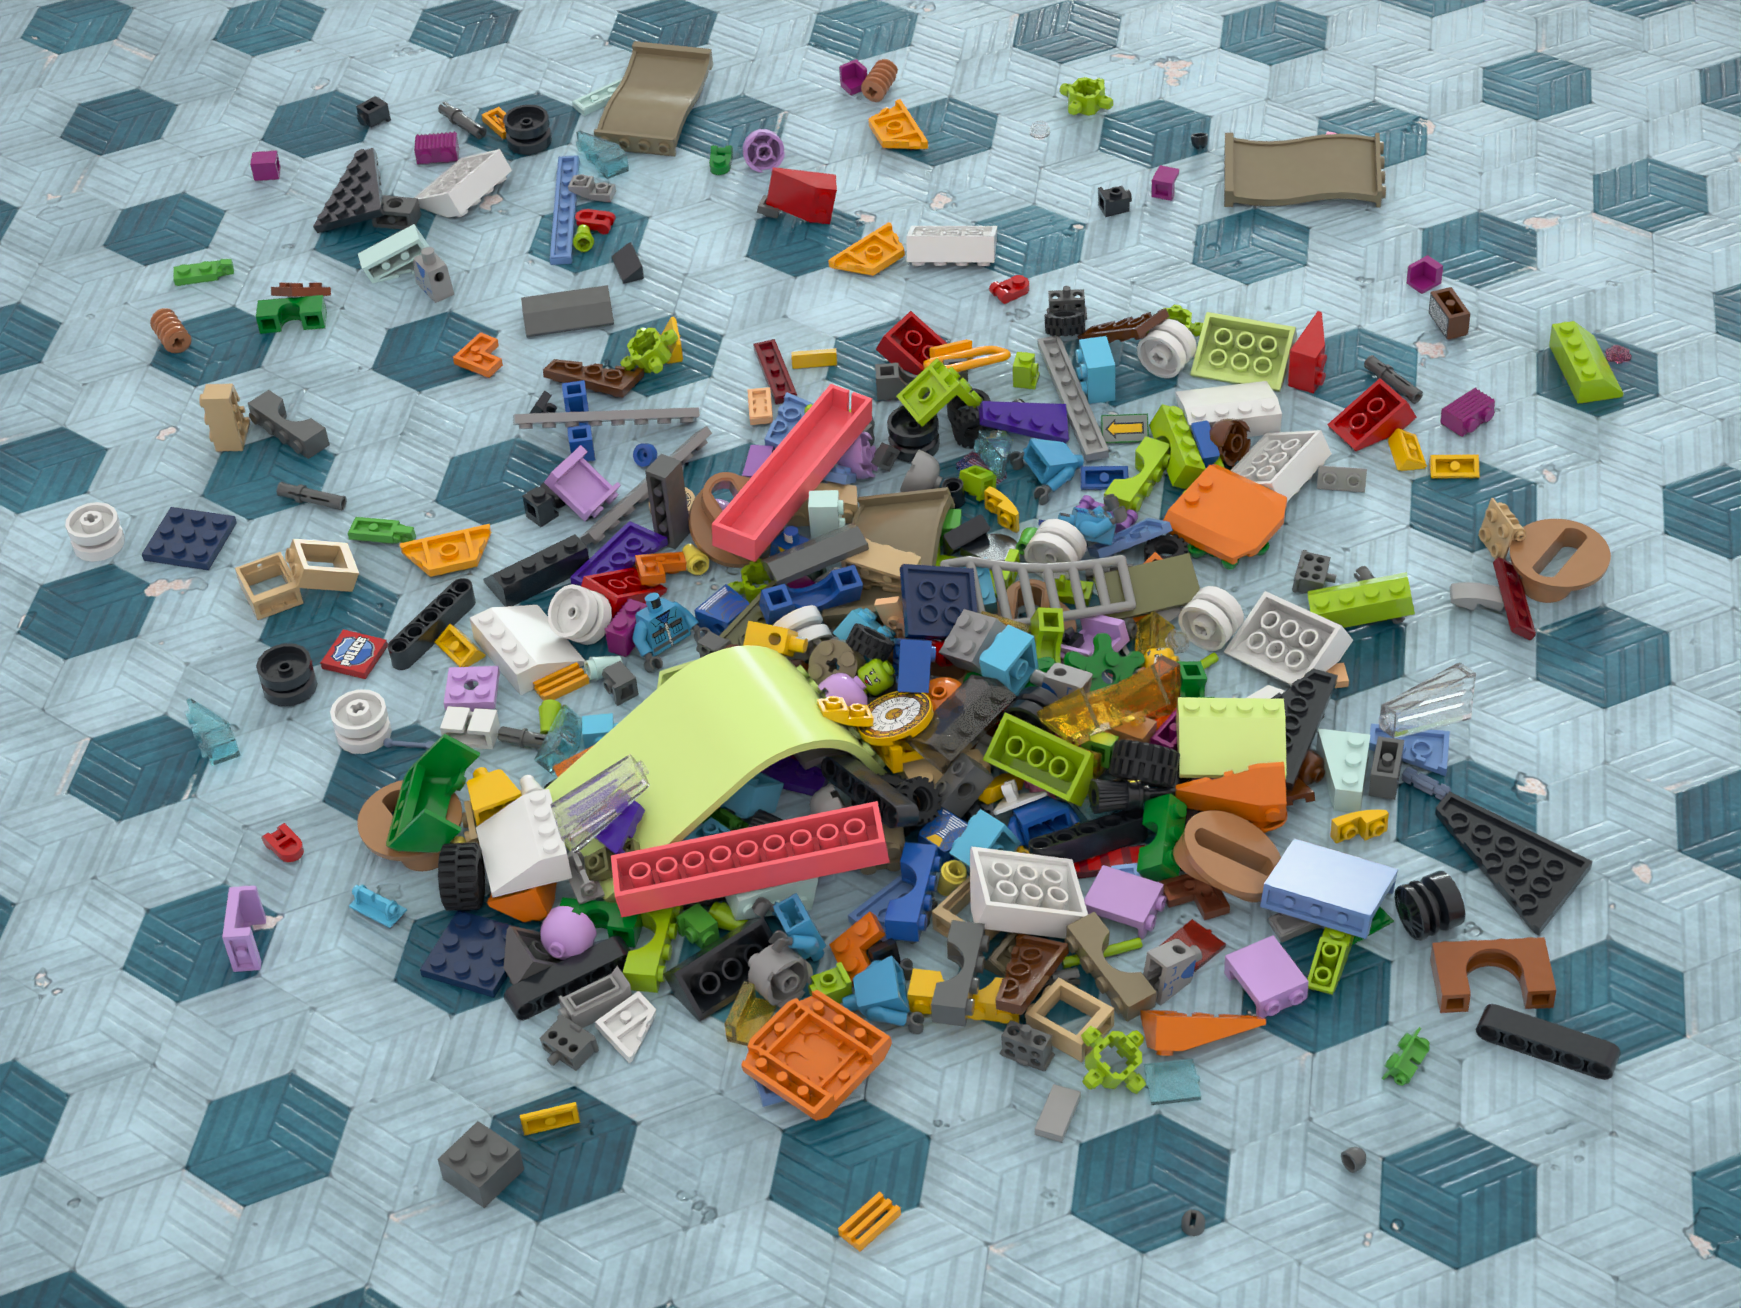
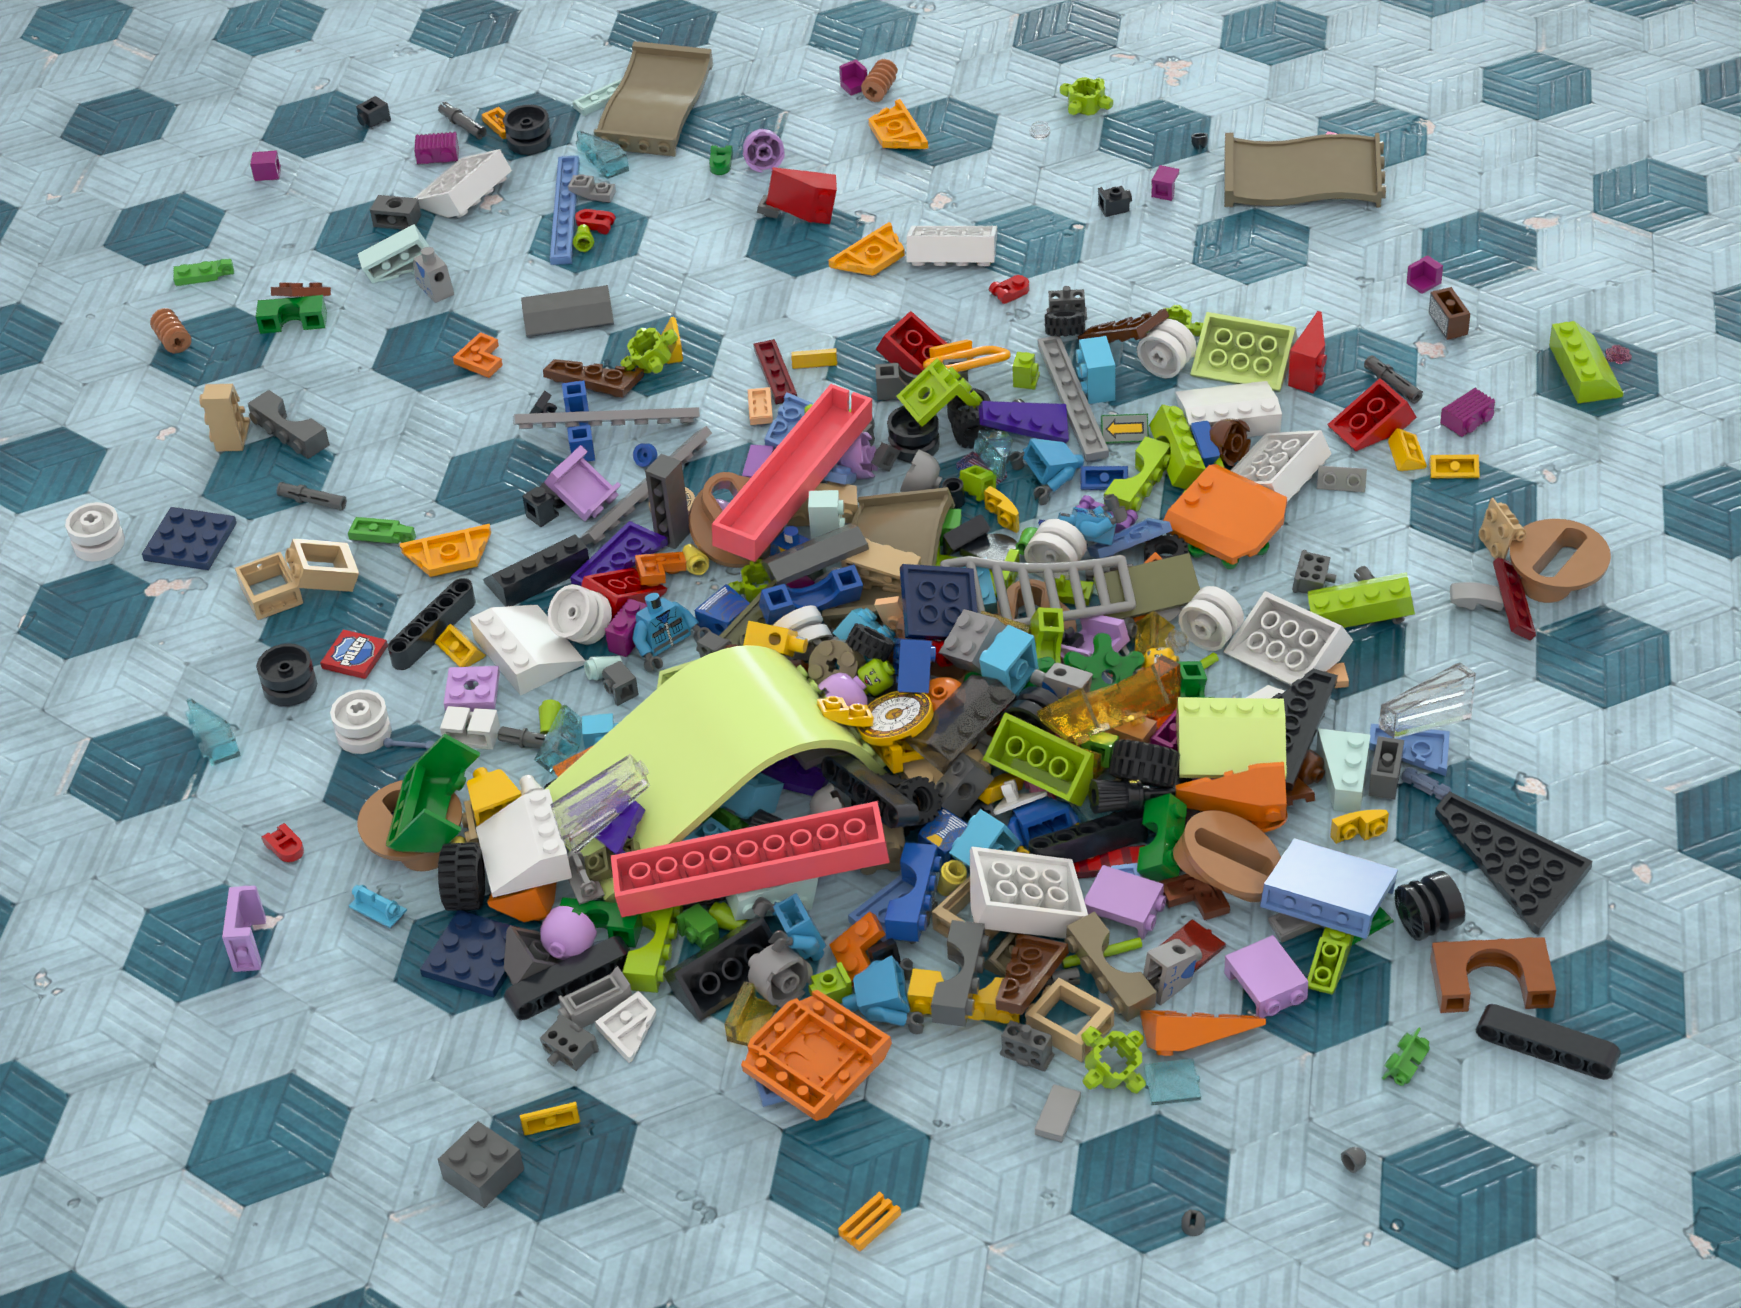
(355, 196): black wing -> none
(558, 681): light orange tile -> none
(628, 264): black slope -> none

